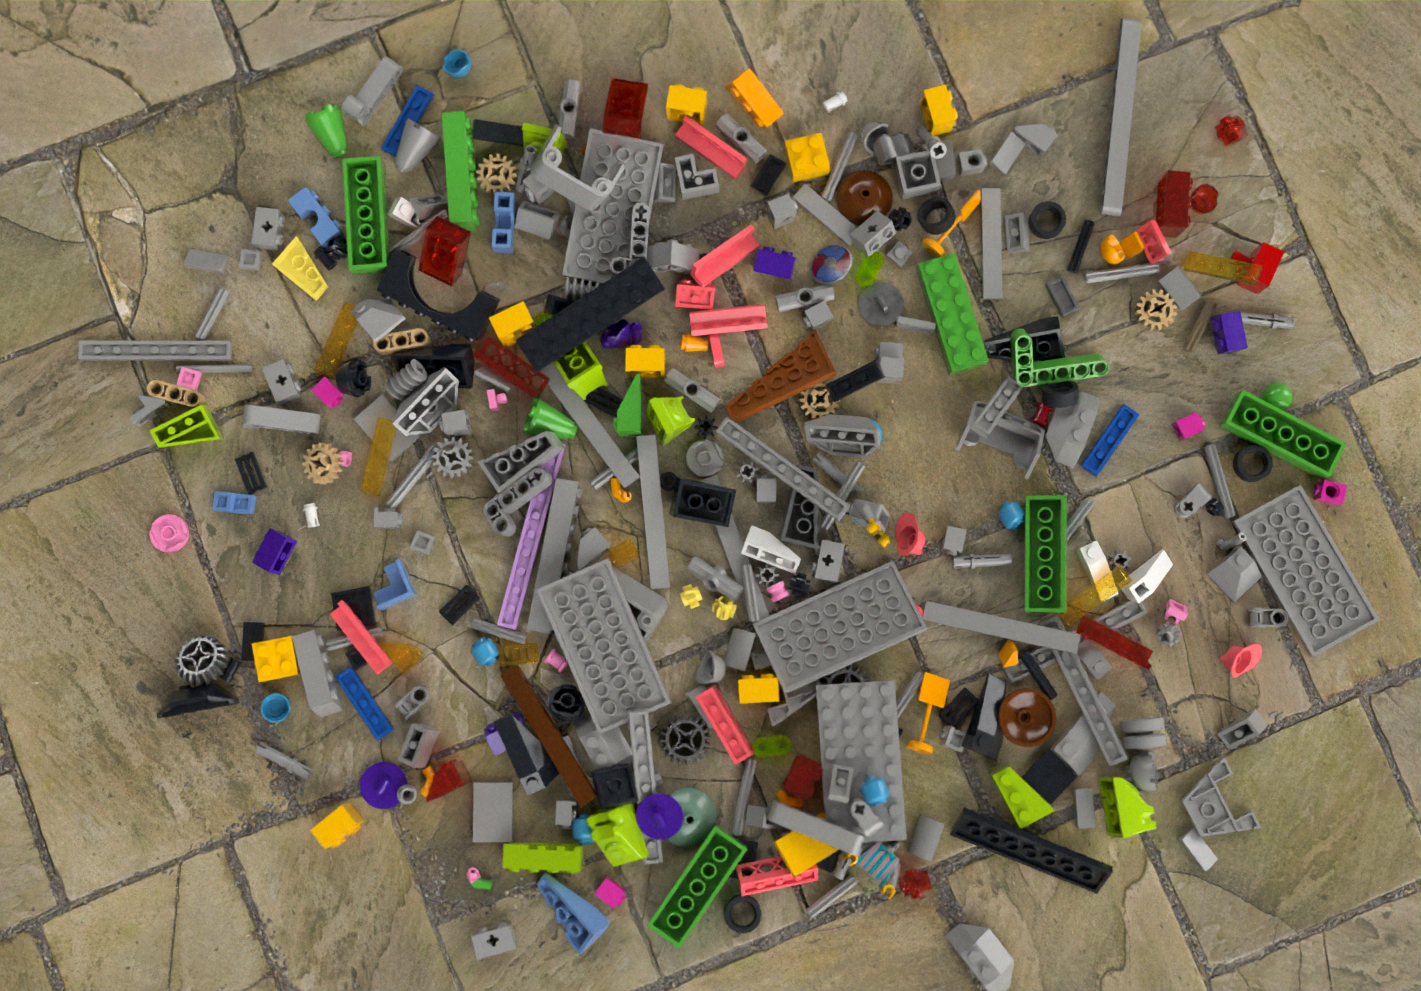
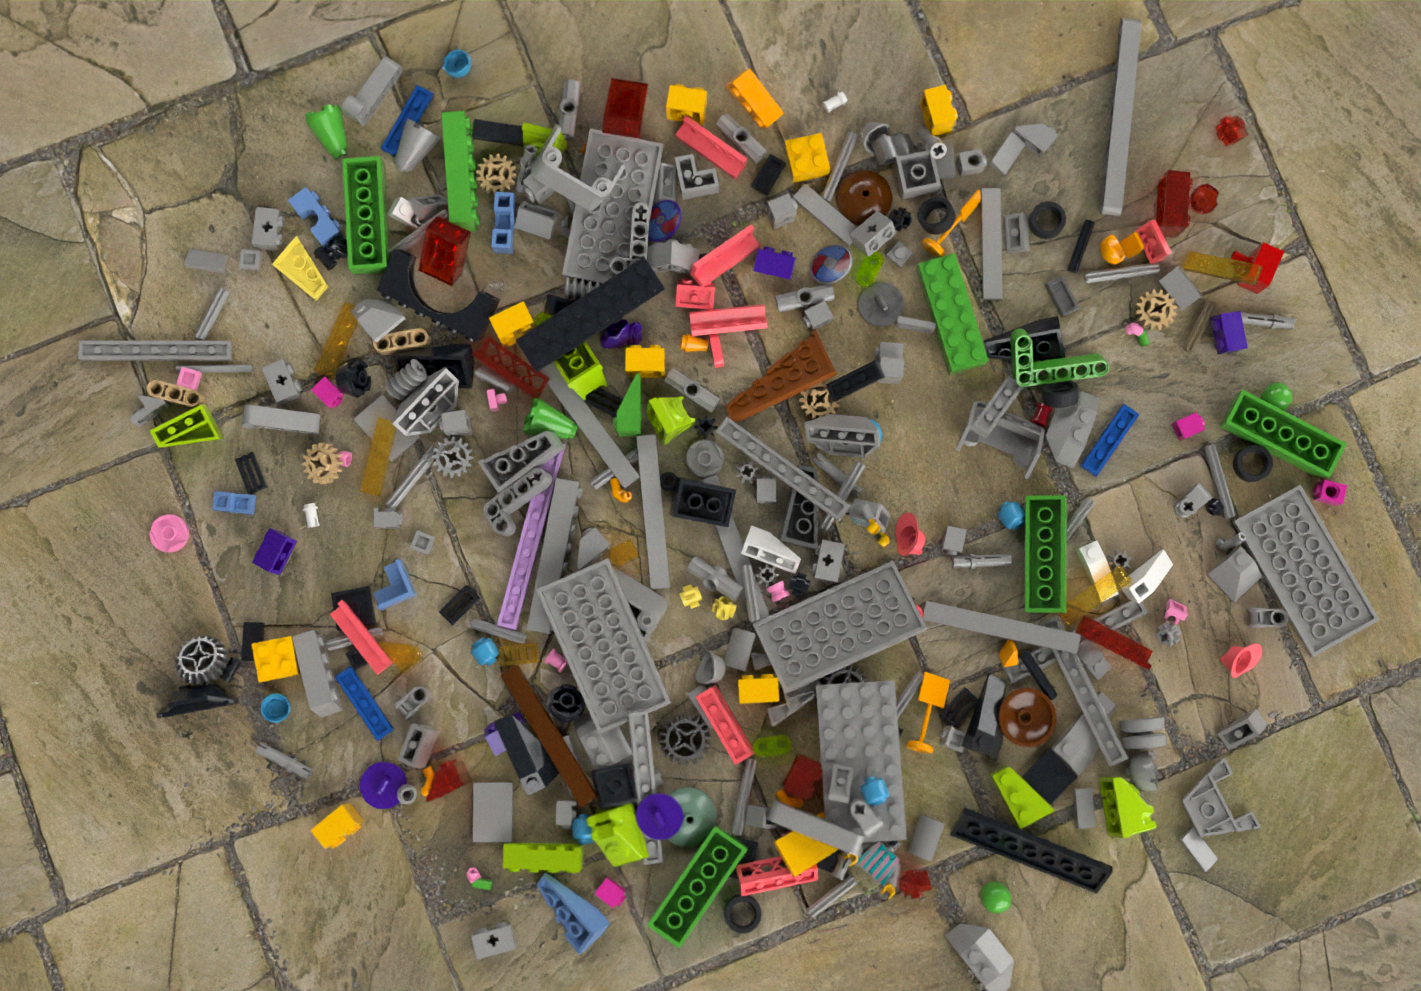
(664, 220): none -> shield
(995, 897): none -> bright green hair
(1140, 332): none -> arm

